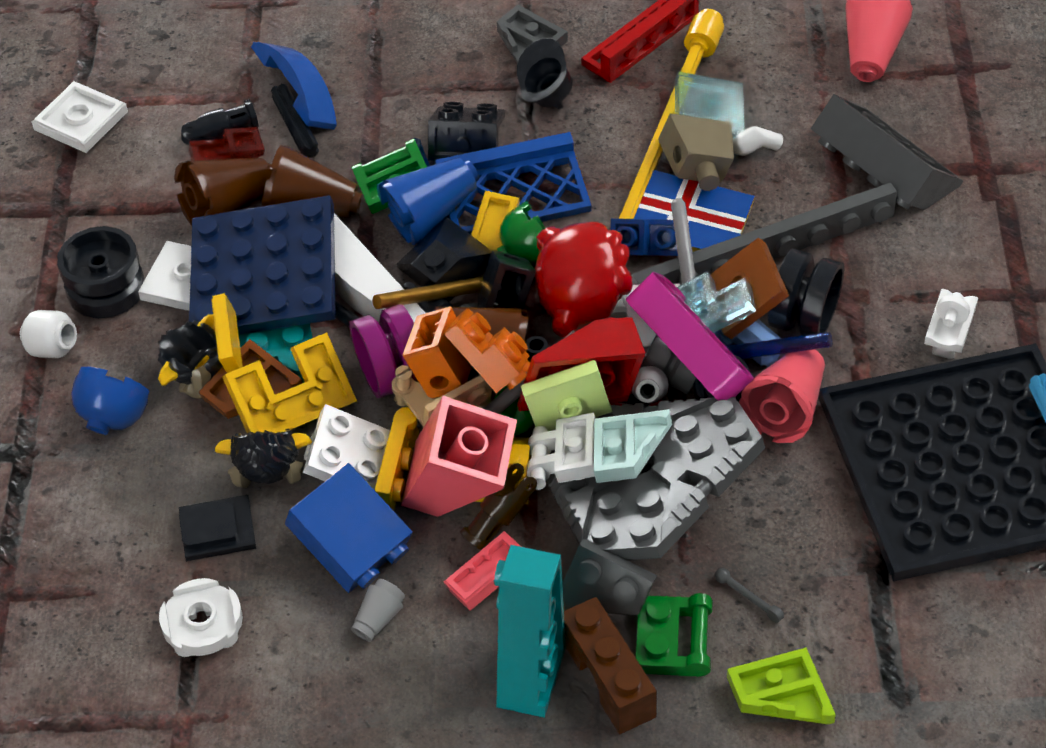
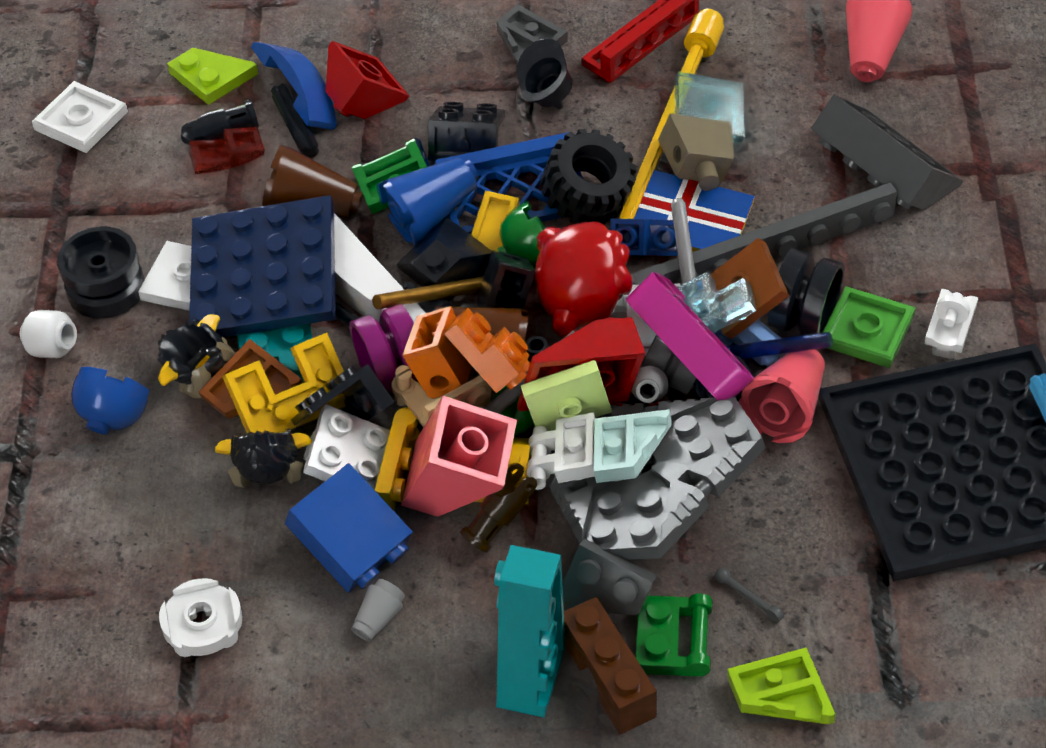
(210, 73): none -> lime wing
(217, 527): black piece -> none
(220, 185): reddish brown cone -> none
(226, 333): yellow tile -> none
(360, 83): none -> red slope
(362, 391): none -> black bracket
(476, 577): coral plate -> none
(596, 156): none -> black tyre
(755, 138): white arm -> none
(869, 326): none -> bright green plate

